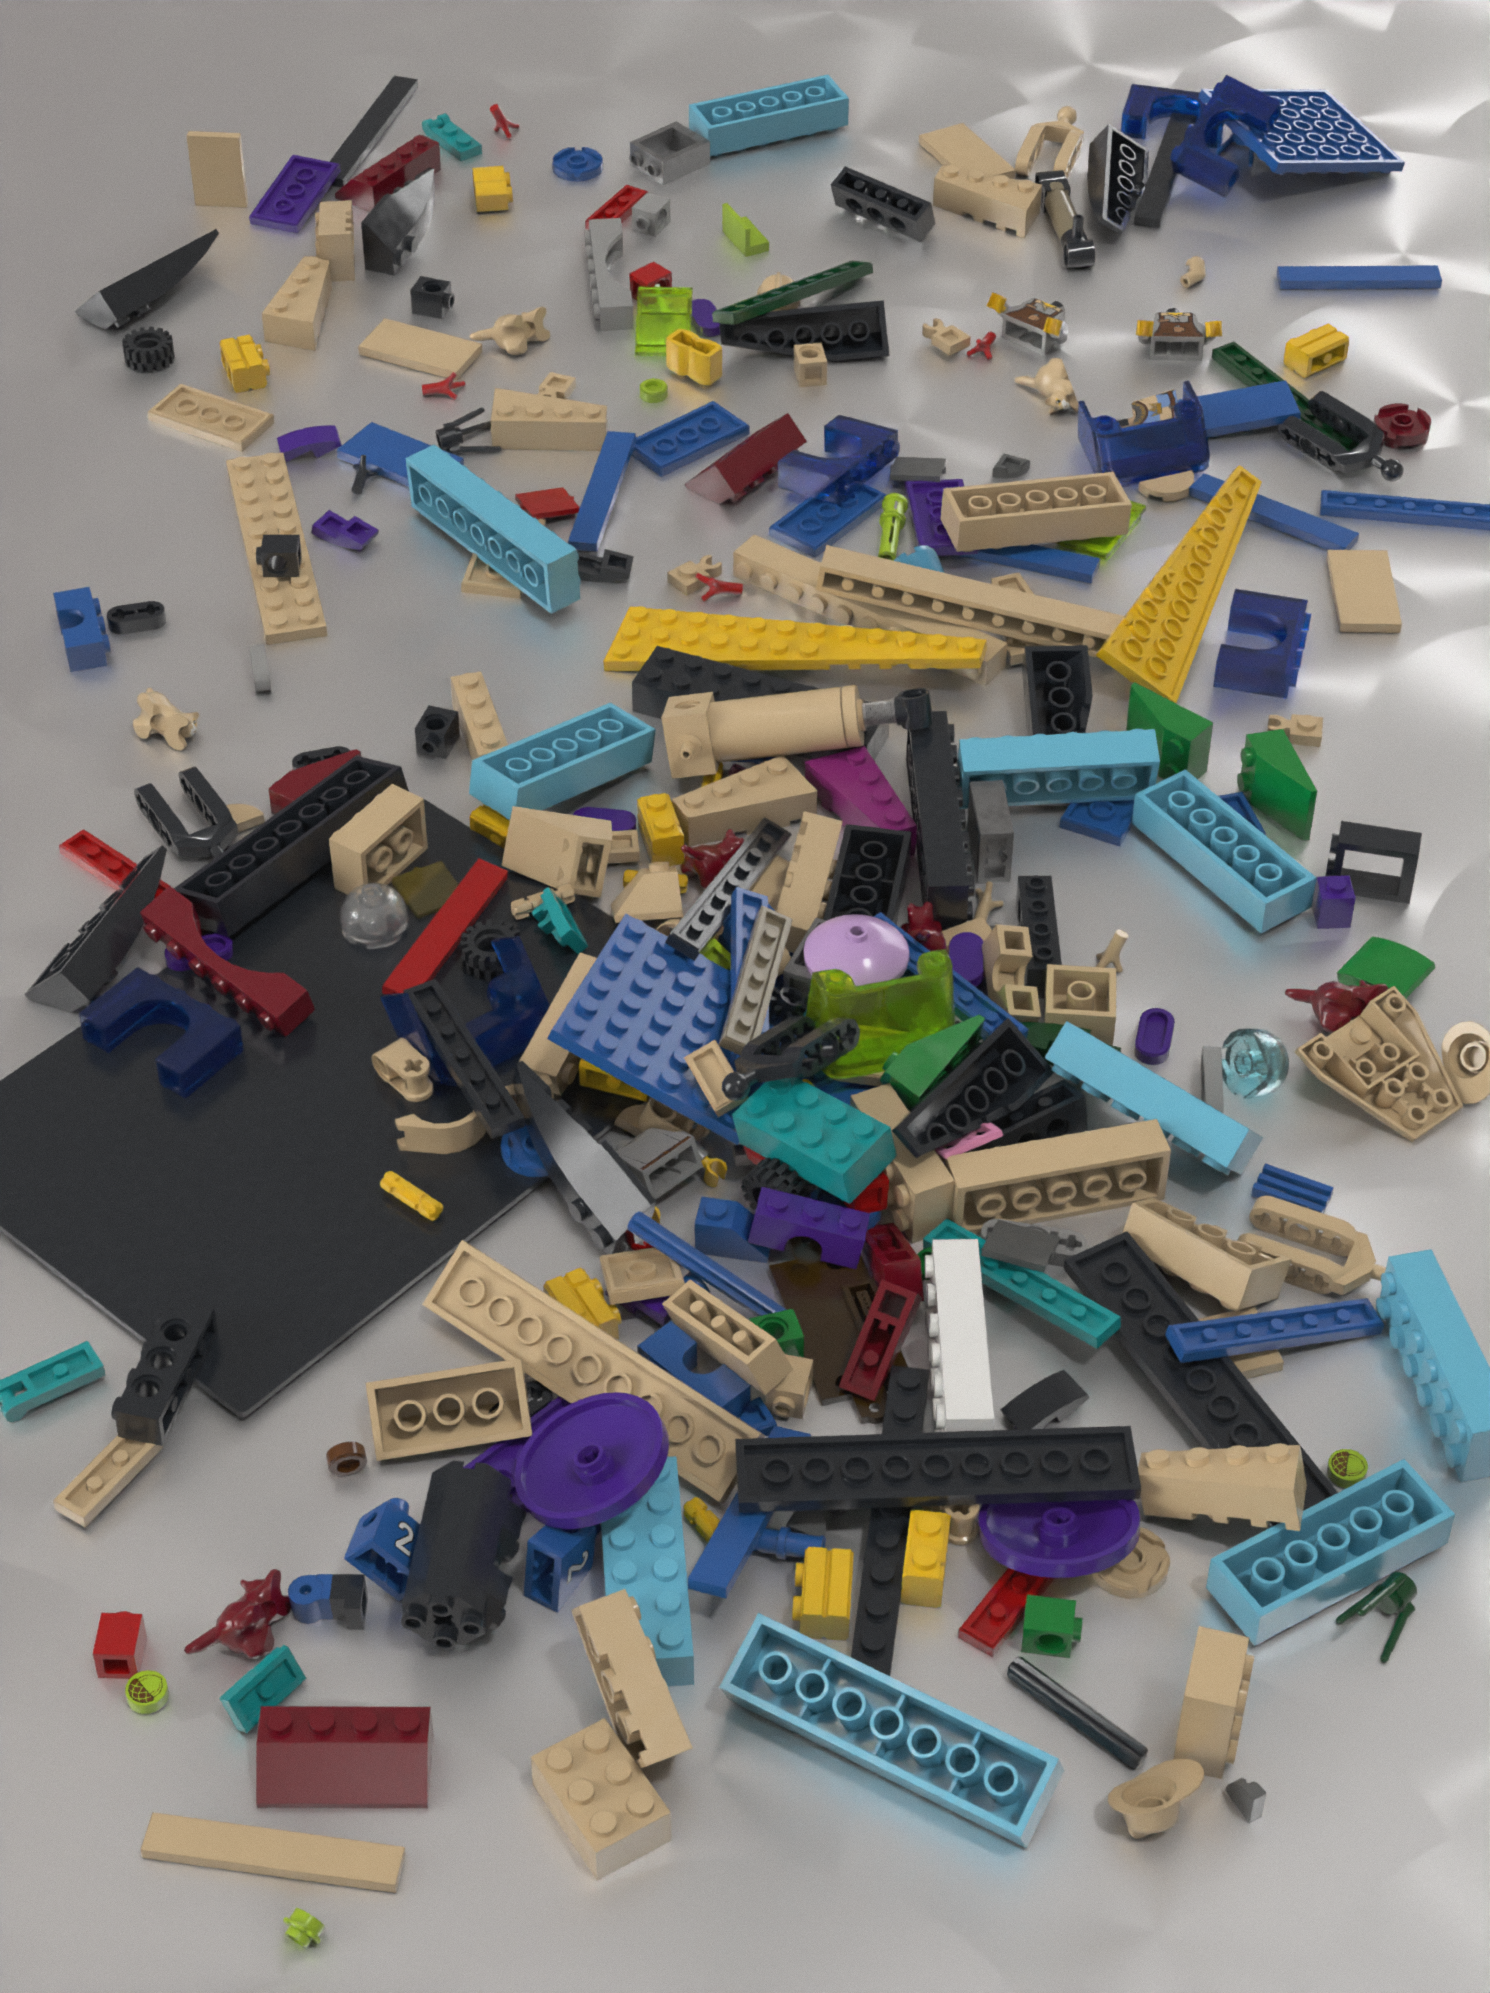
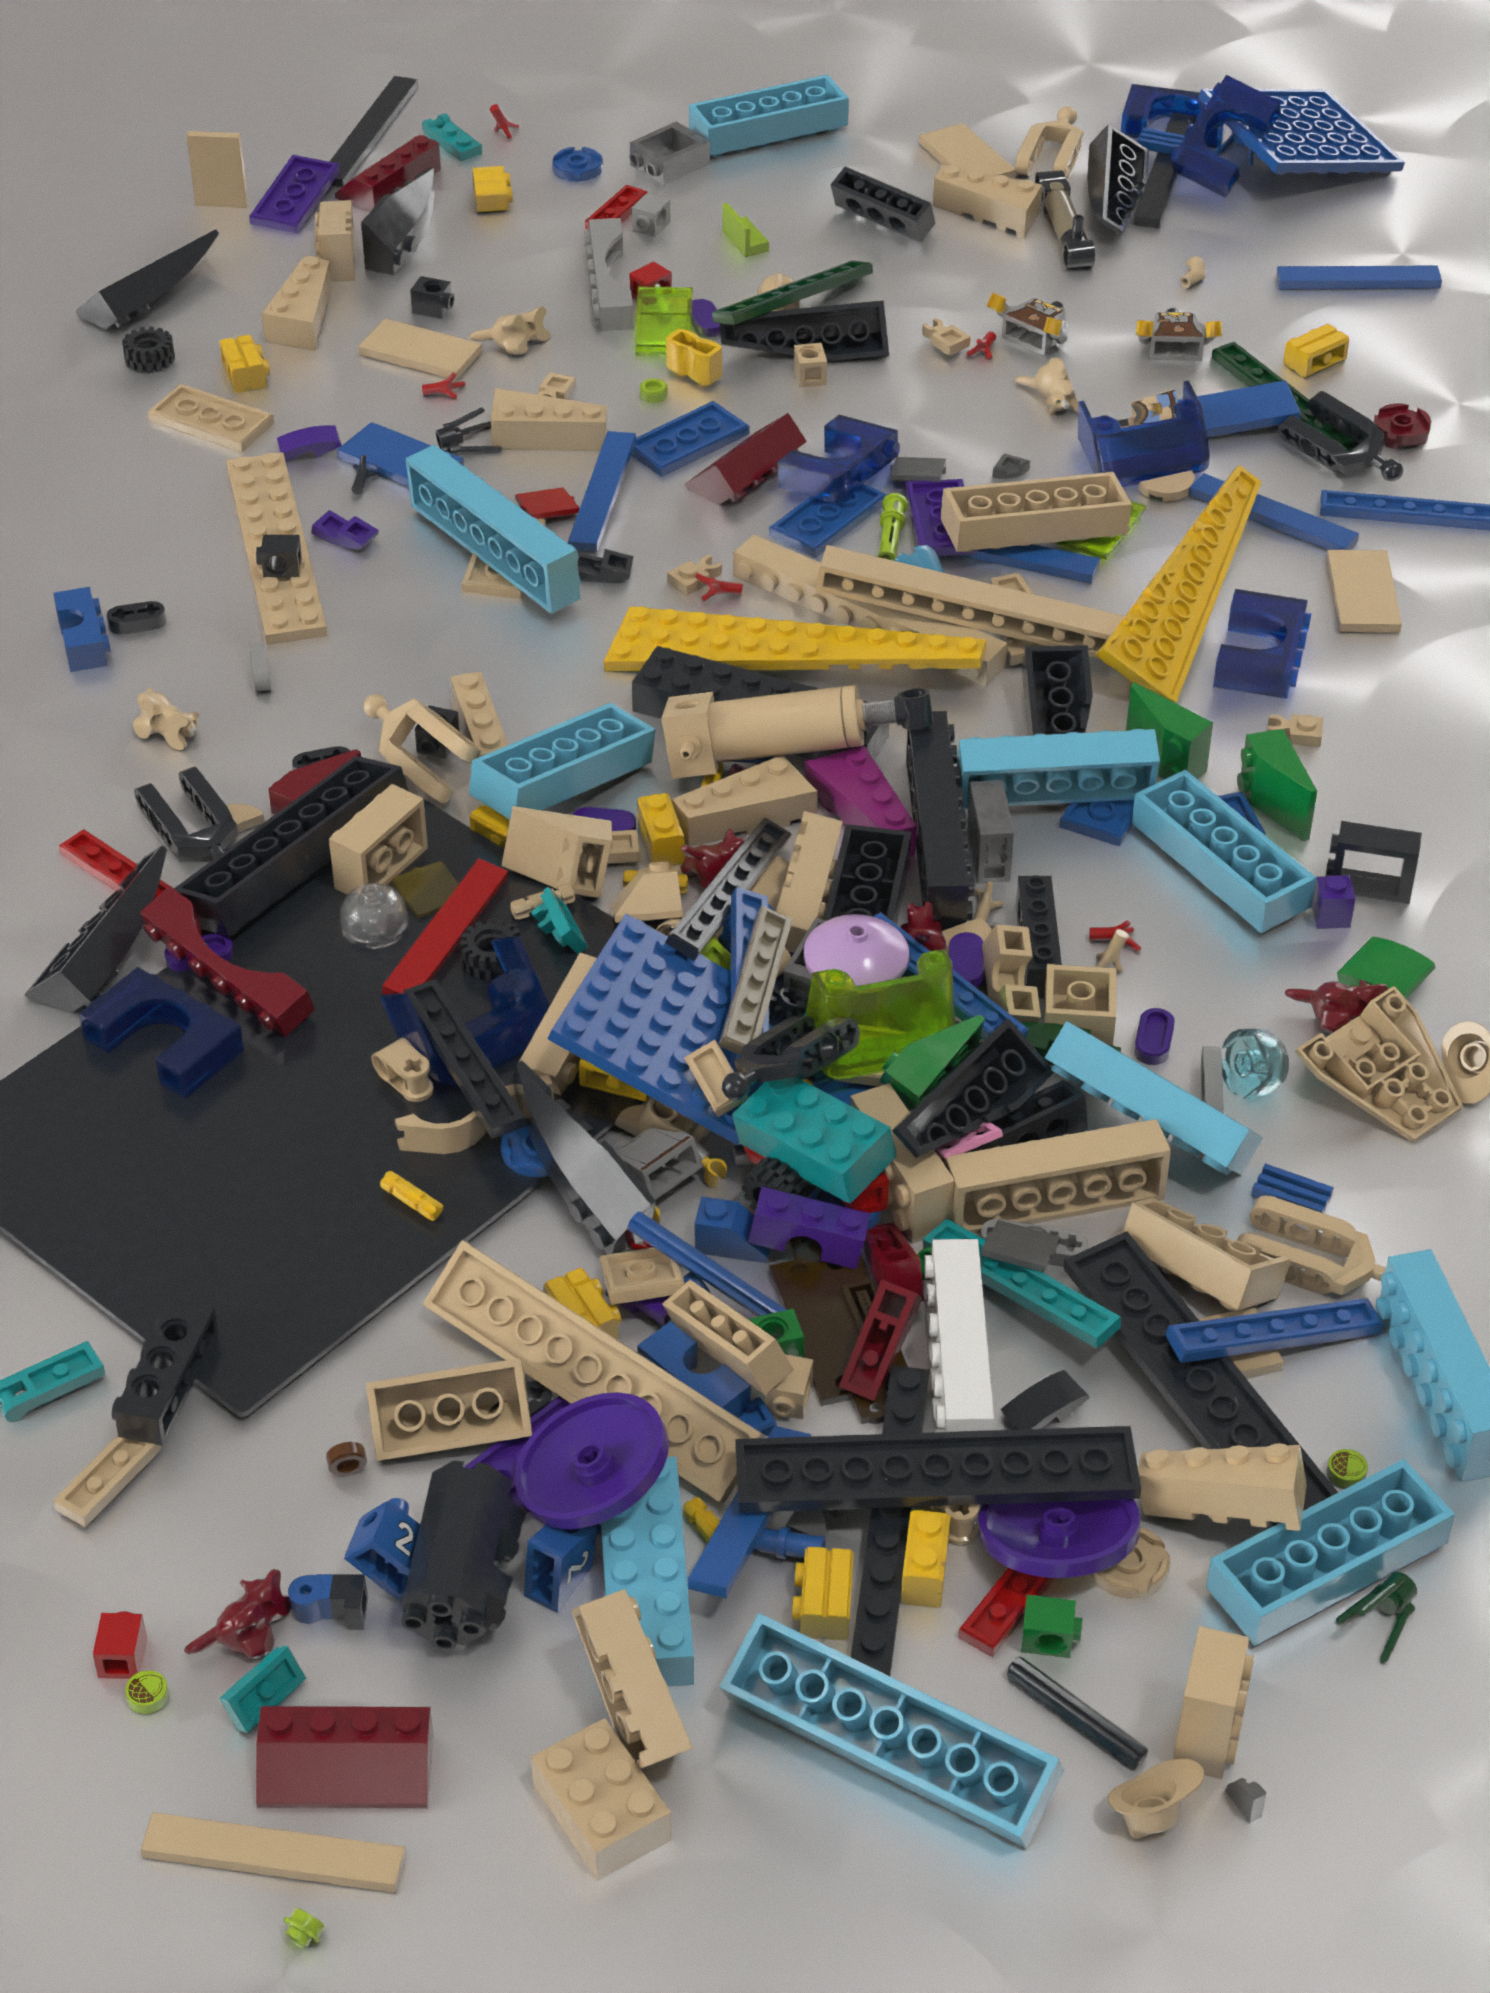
(397, 727): none -> tan piece
(1107, 934): none -> red bar
(1159, 140): none -> blue tile

